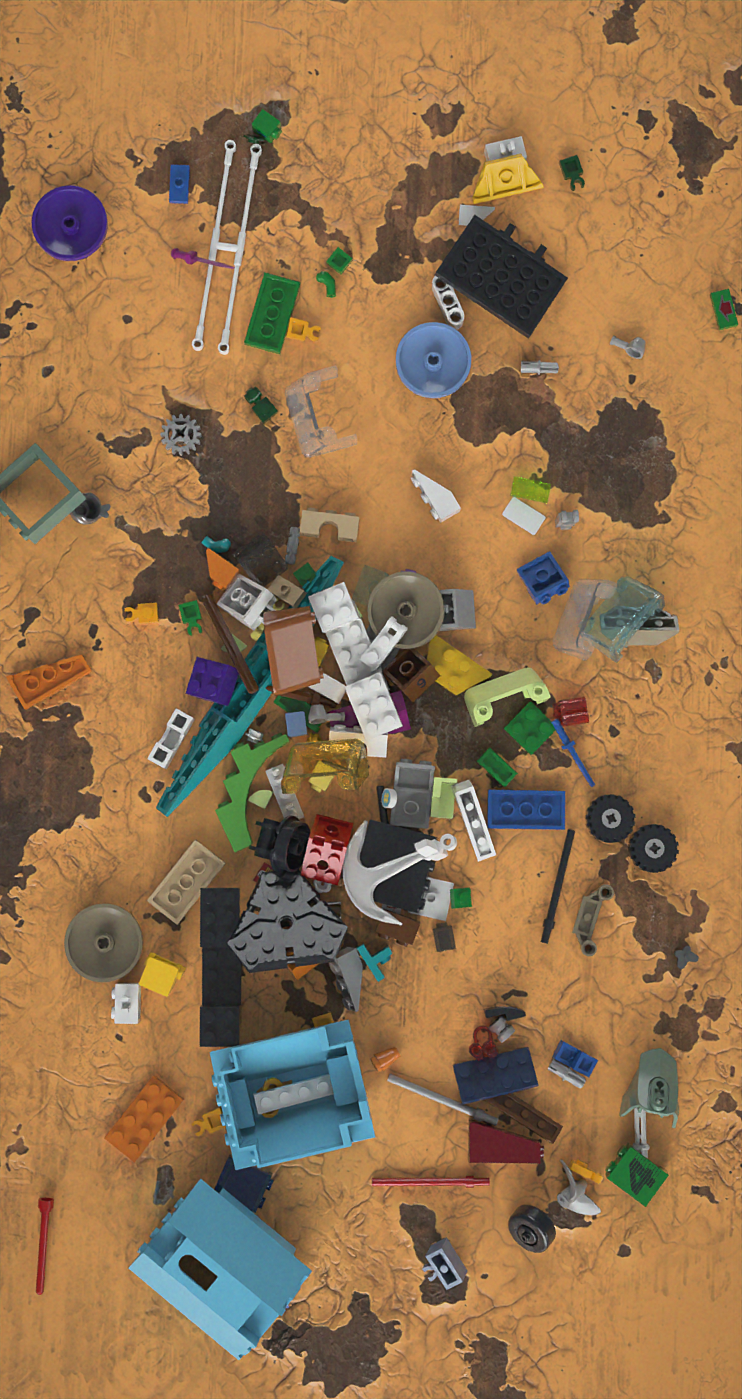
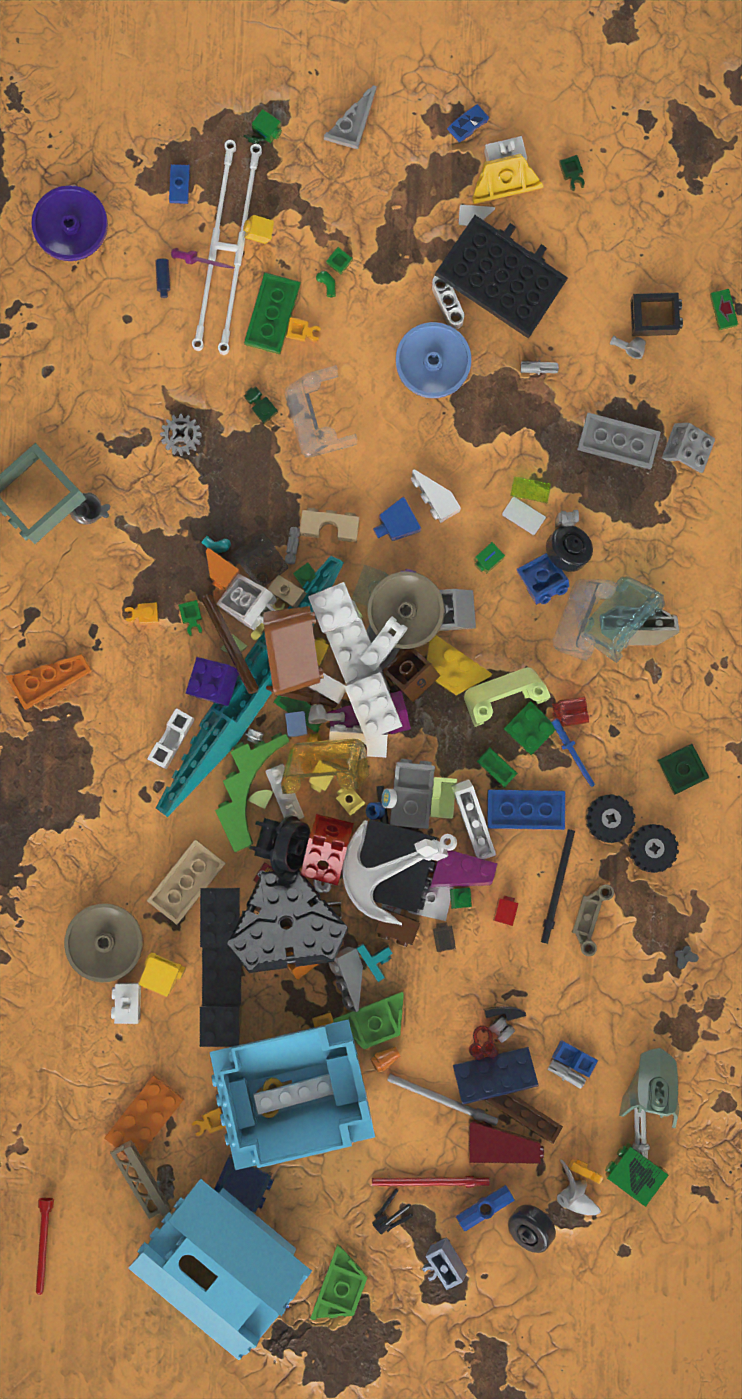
(144, 1176): none -> dark tan fence
(162, 277): none -> dark blue cylinder
(258, 229): none -> yellow brick
(340, 1288): none -> bright green wing
(350, 128): none -> light grey wing
(351, 807): none -> light yellow brick
(371, 813): none -> blue bush
(376, 1021): none -> bright green wing
(384, 1222): none -> black plant
(397, 521): none -> blue torso
(462, 870): none -> magenta wedge
(467, 123): none -> slope
(473, 1214): none -> blue piece
(488, 558): none -> green brick
(505, 910): none -> red brick
(569, 548): none -> black wheel
(619, 440): none -> light grey plate
(636, 314): none -> black window
(683, 769): none -> dark green tile
(689, 446): none -> light grey bracket

